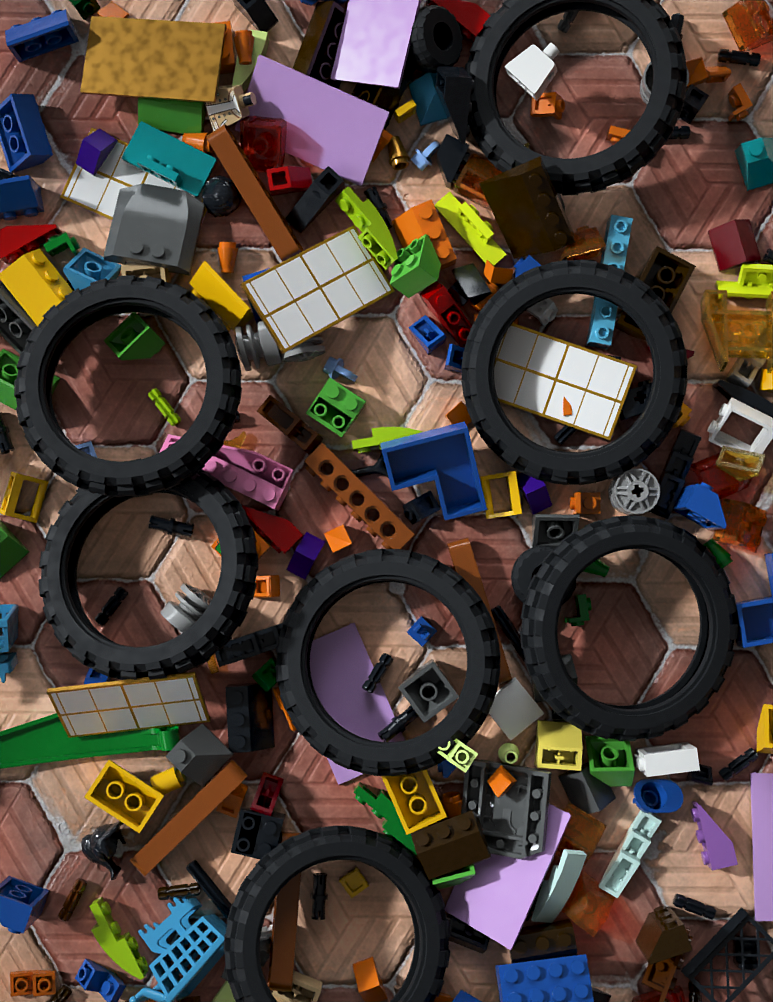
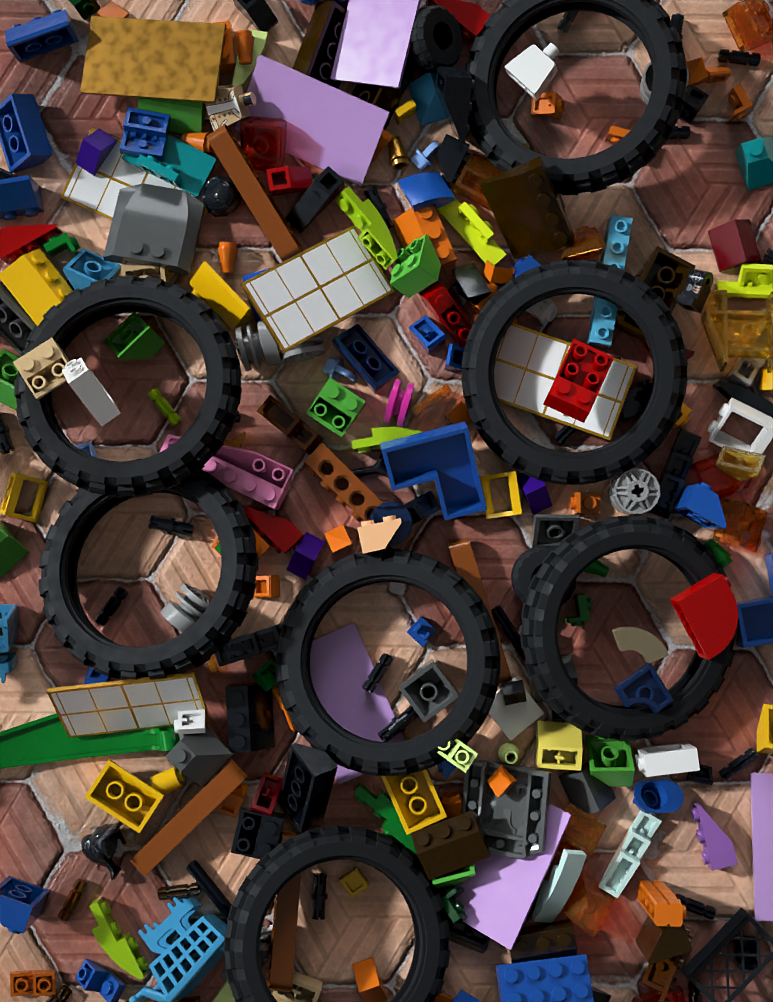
(43, 368): none -> tan slope
(90, 391): none -> white window
(145, 133): none -> blue slope
(190, 722): none -> white bracket
(307, 785): none -> black slope
(365, 357): none -> dark blue slope
(377, 536): none -> light nougat slope
(393, 508): none -> dark blue tile
(398, 403): none -> dark pink wheel
(425, 190): none -> blue slope
(430, 401): none -> clear orange tile
(454, 907): none -> dark green bracket
(513, 692): none -> black slope
(578, 380): none -> red slope
(641, 641): none -> dark tan tile
(644, 688): none -> dark blue tile
(661, 903): none -> orange brick
(696, 291): none -> black leg
(708, 614): none -> red brick

